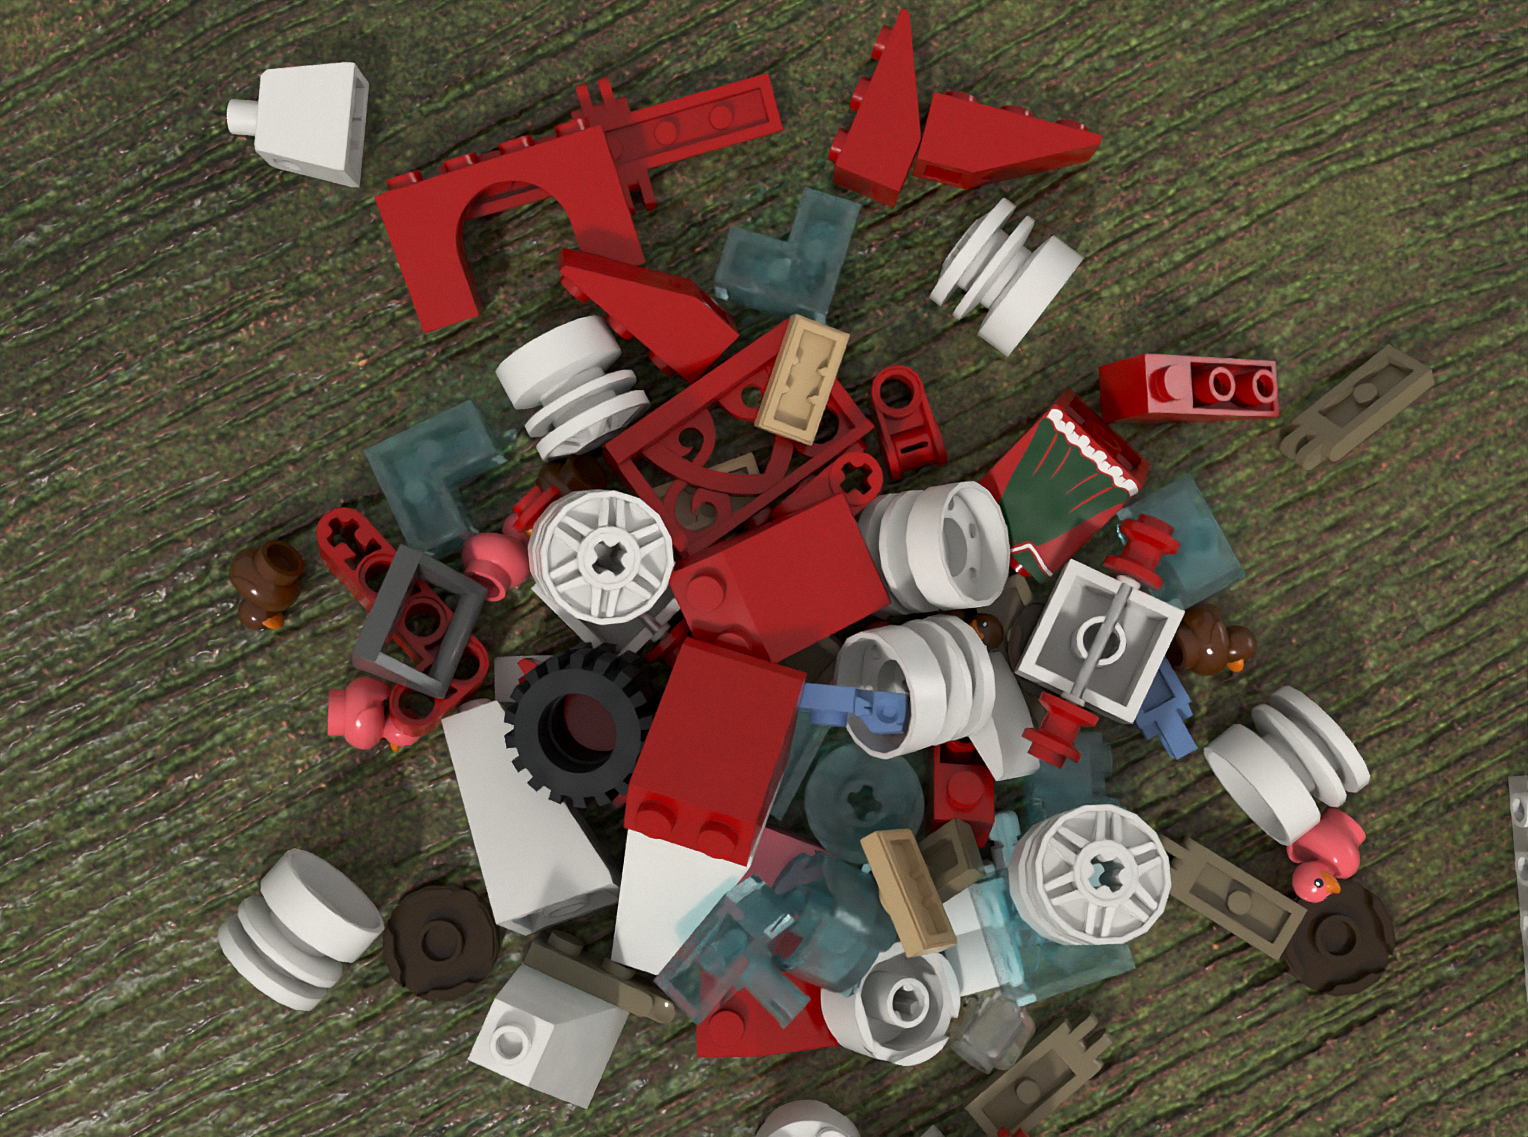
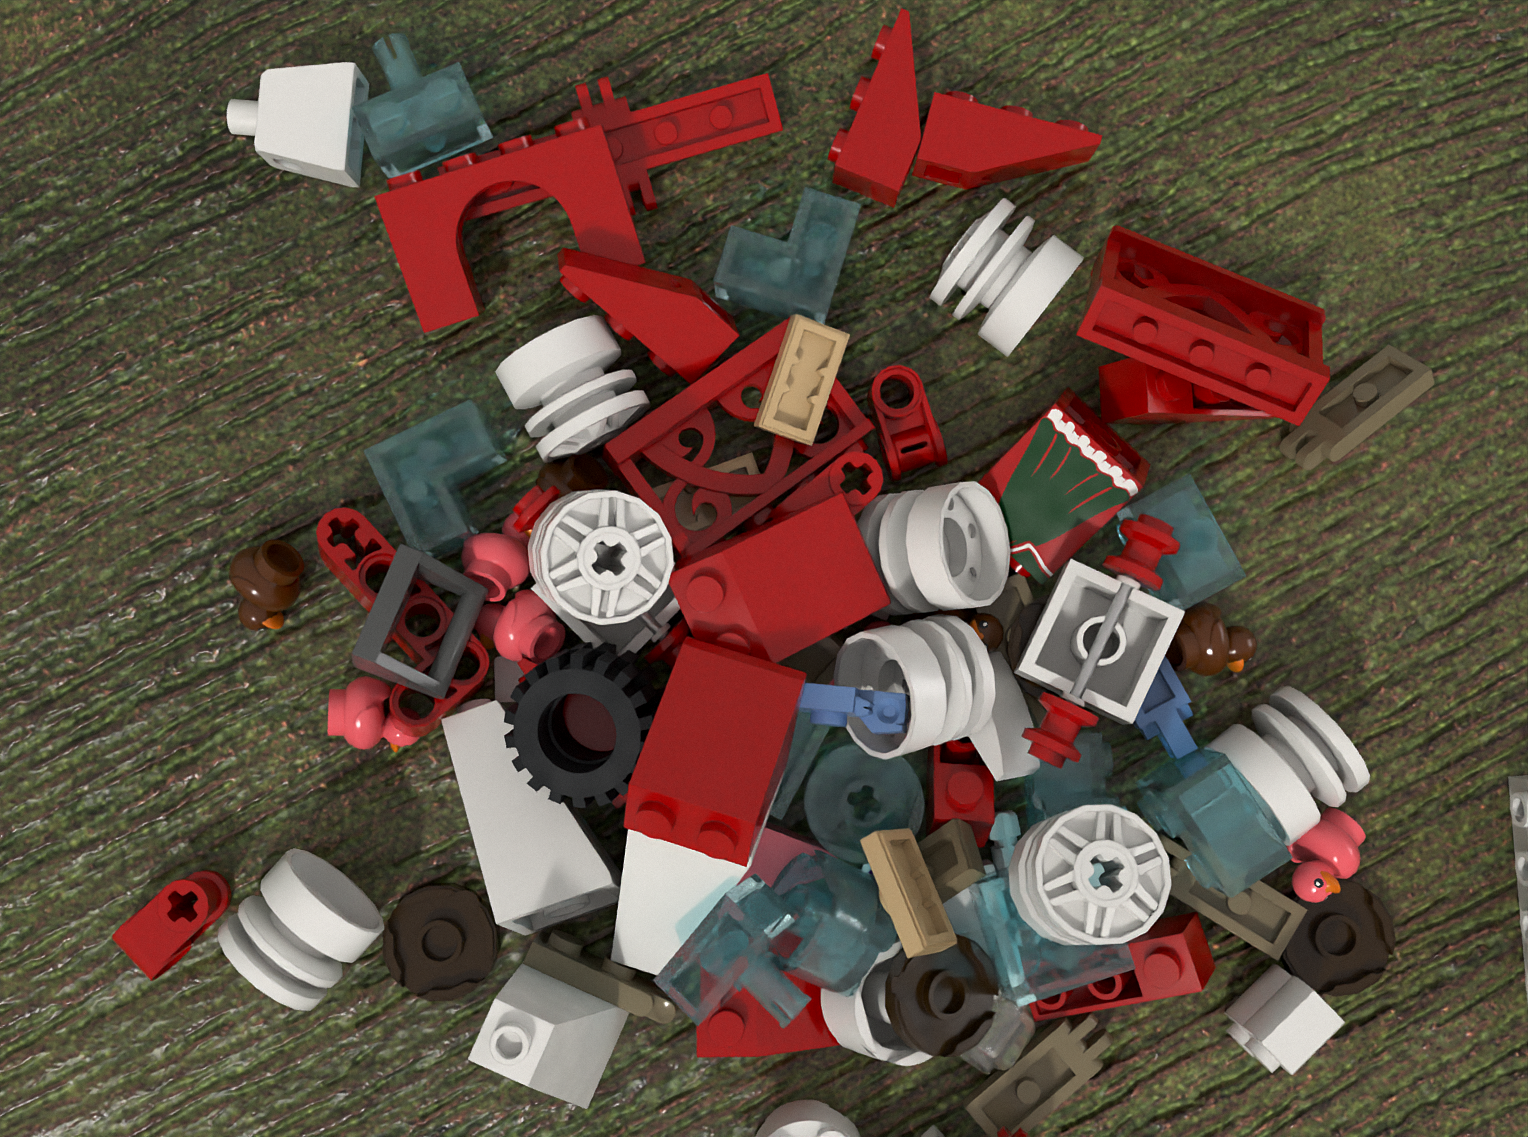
(170, 923): none -> red piece
(420, 115): none -> clear light blue brick
(521, 628): none -> coral animal
(942, 998): none -> dark brown tile
(1168, 962): none -> red slope
(1206, 325): none -> red fence
(1215, 817): none -> clear light blue brick
(1281, 1020): none -> white brick

